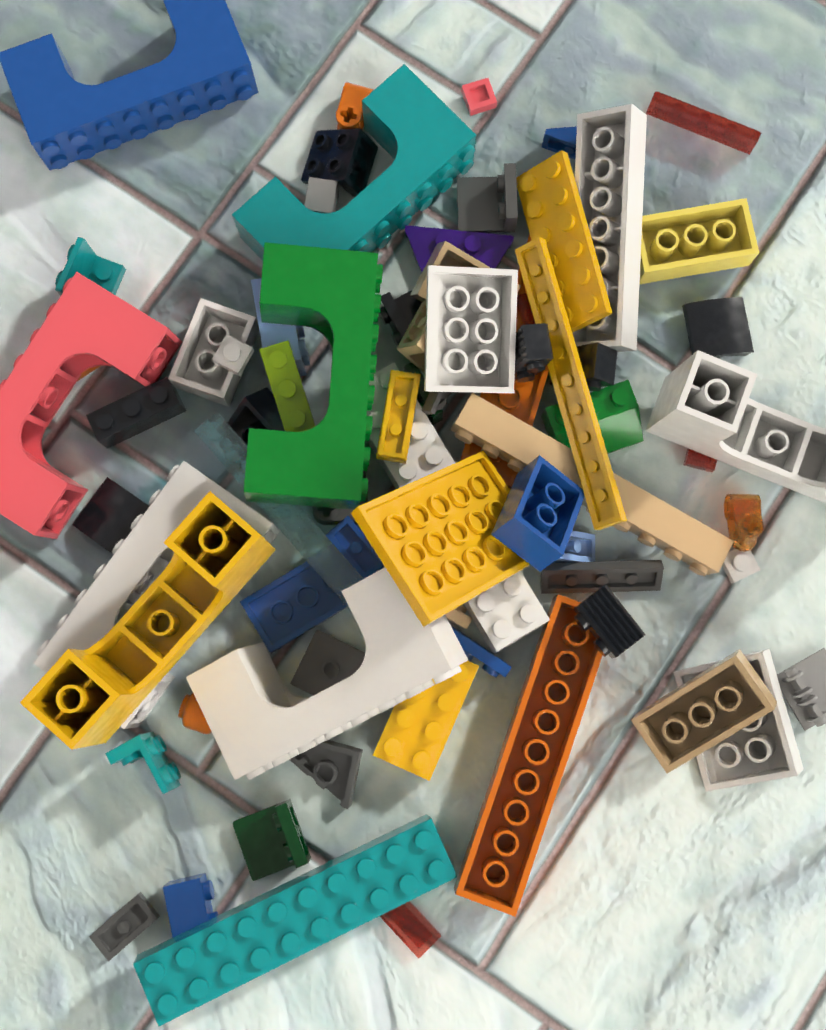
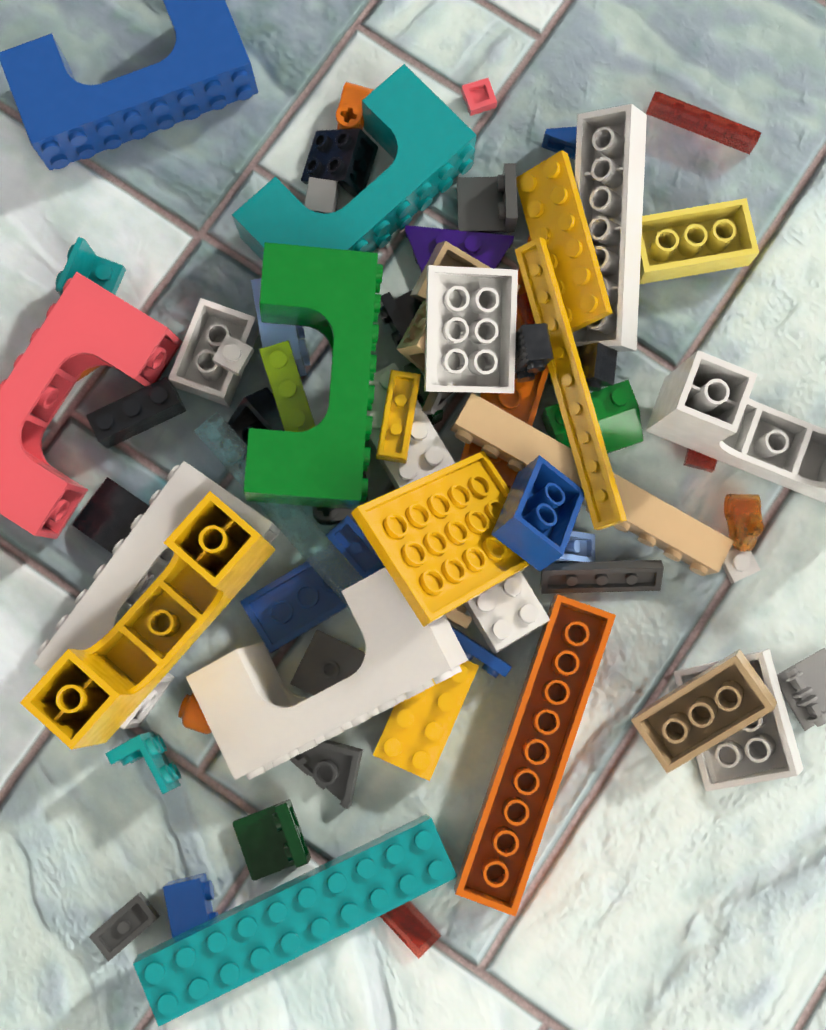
(607, 622): black brick -> none
(718, 327): black slope -> none

